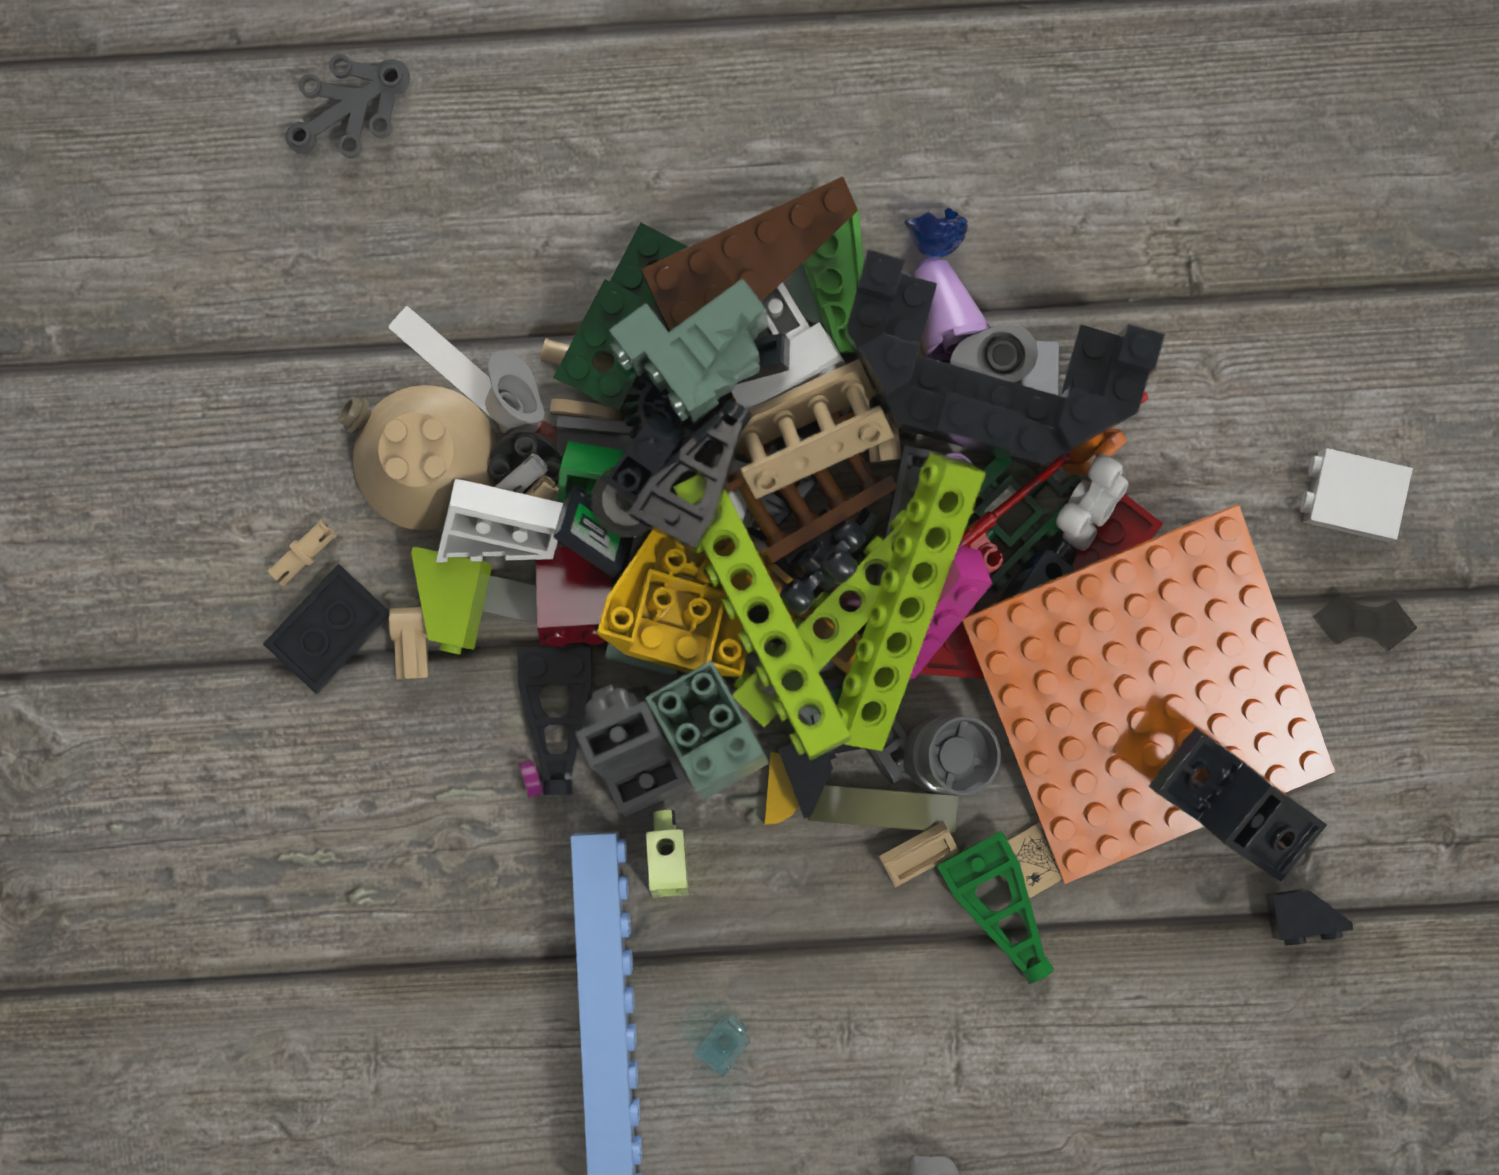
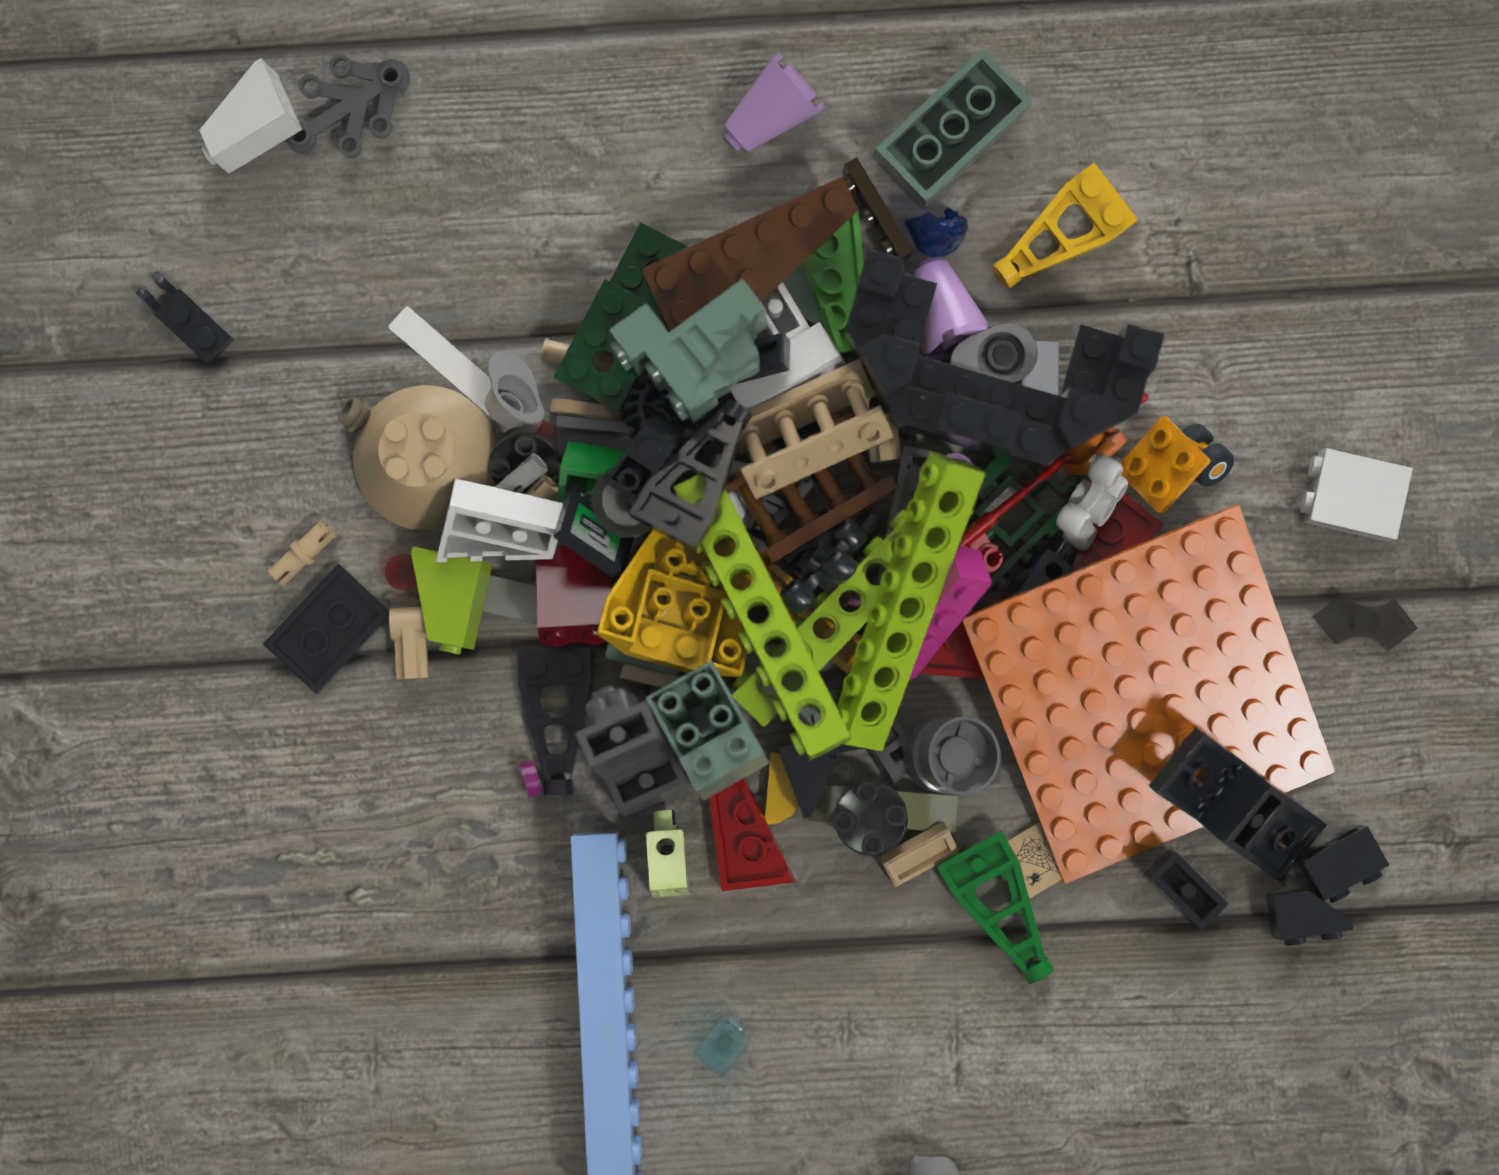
(188, 321): none -> black hinge
(249, 119): none -> white slope
(391, 572): none -> clear red plate
(647, 676): none -> tan tile
(744, 842): none -> red wing
(771, 106): none -> lavender cone
(870, 818): none -> pearl dark grey dish
(875, 211): none -> dark brown plate
(952, 129): none -> sand green brick
(1099, 204): none -> yellow plate
(1171, 460): none -> light orange plate
(1185, 889): none -> black brick
(1343, 863): none -> black brick

